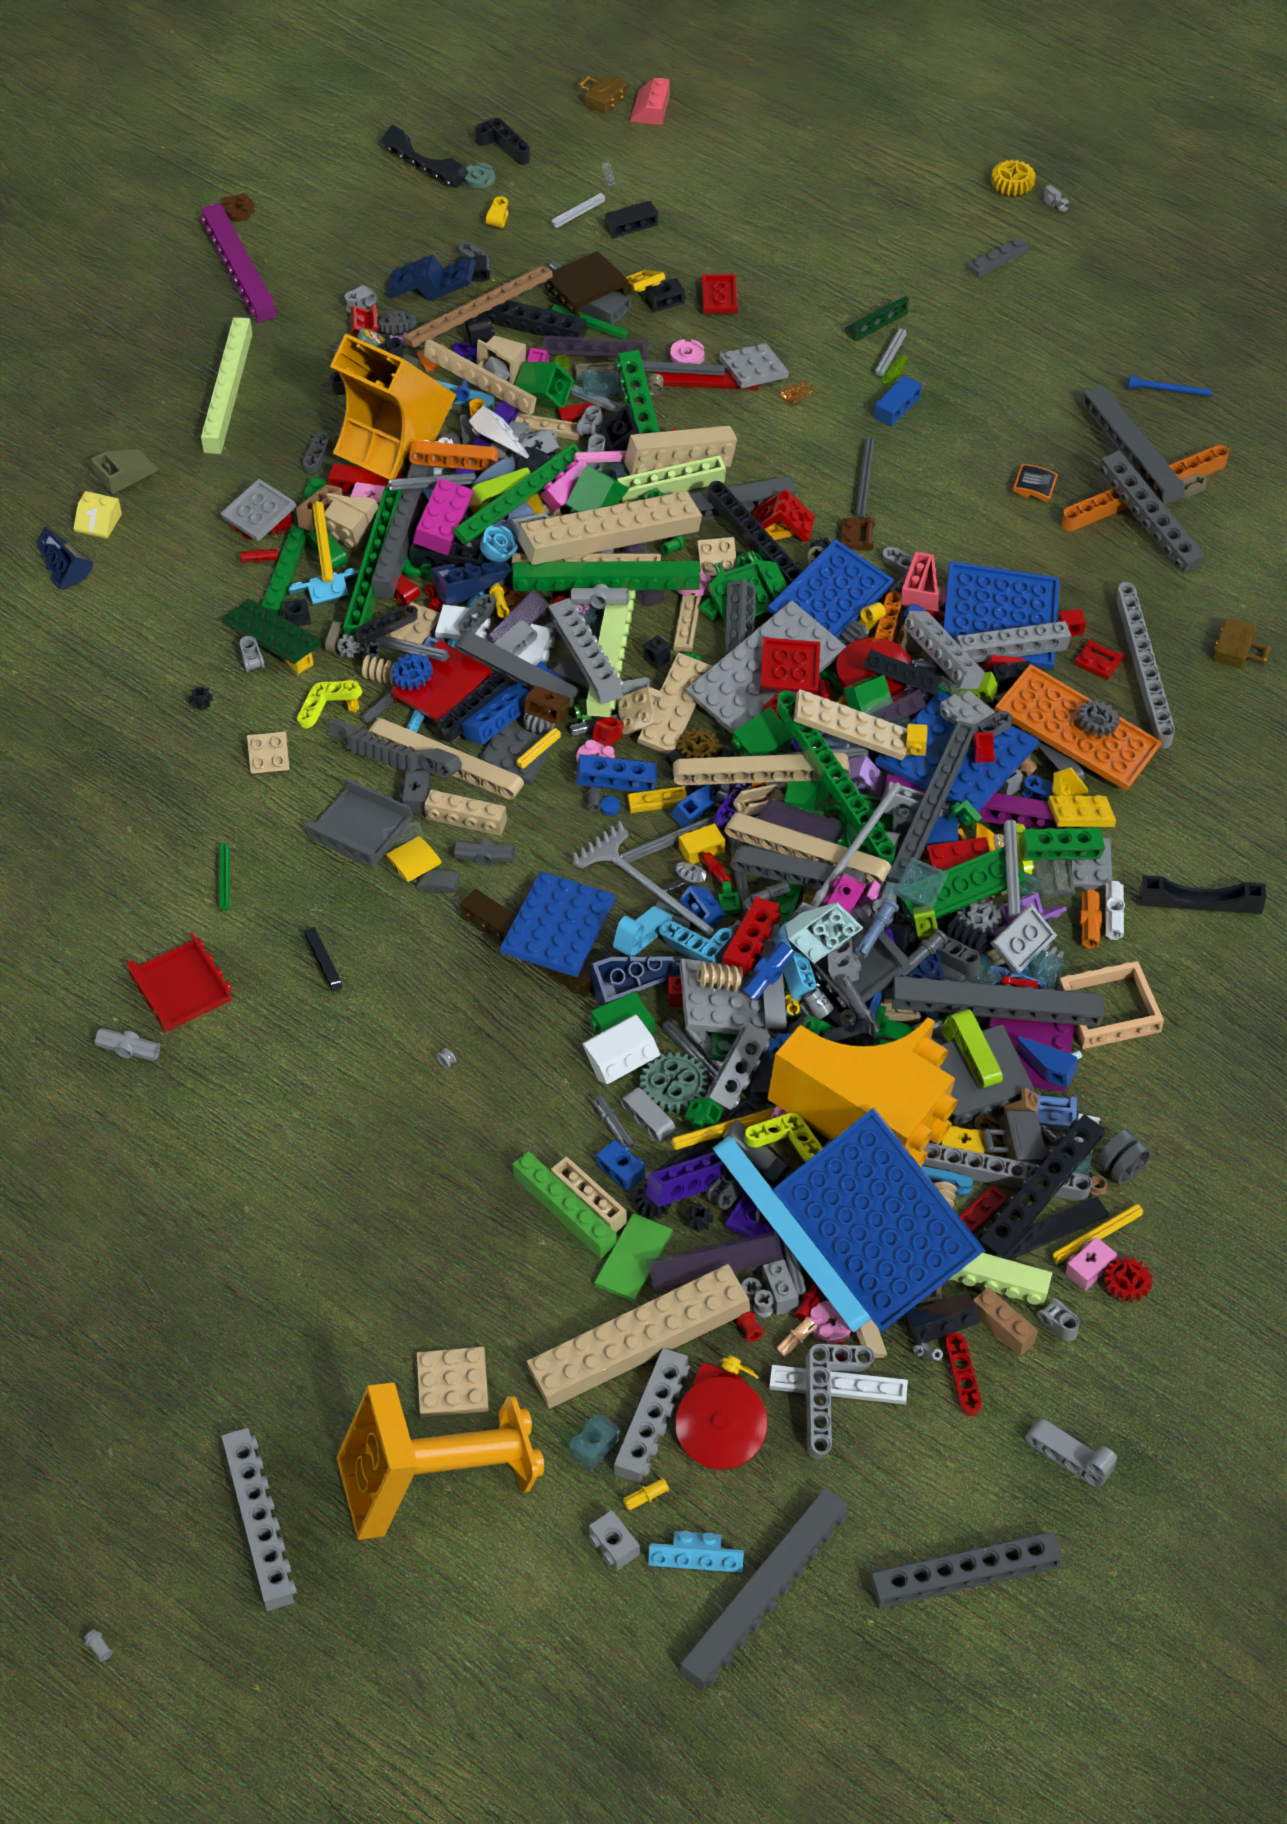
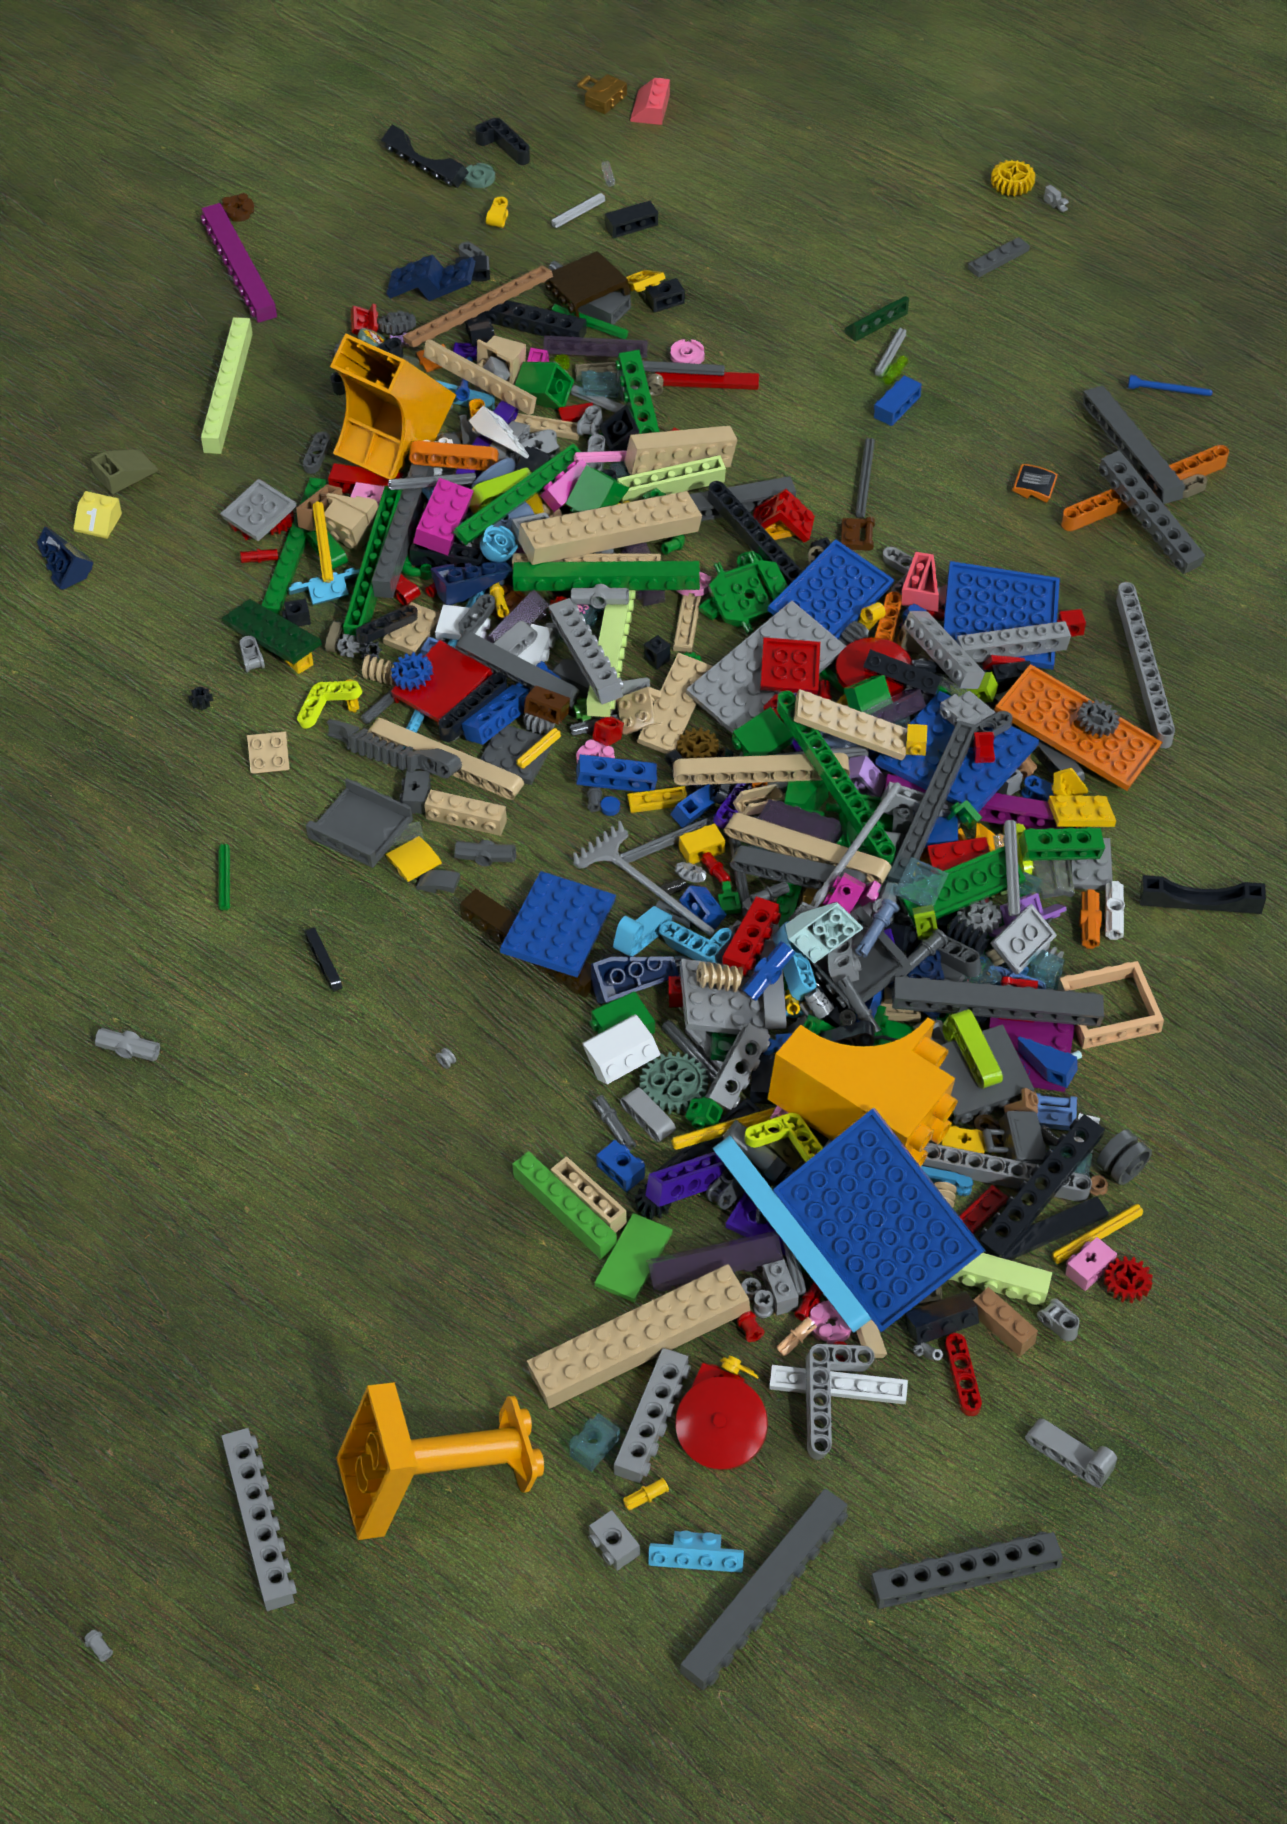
(181, 984): red panel -> none
(360, 297): light grey piece -> none
(410, 647): dark grey axle -> none
(436, 604): red pin -> none
(452, 1382): tan plate -> none
(699, 1218): black gear -> none
(715, 551): tan bracket -> none
(719, 293): red plate -> none
(737, 616): dark grey fence -> none
(753, 365): light grey plate -> none
(795, 393): clear orange plate -> none
(1097, 664): red plate -> none
(1235, 644): pearl gold piece -> none

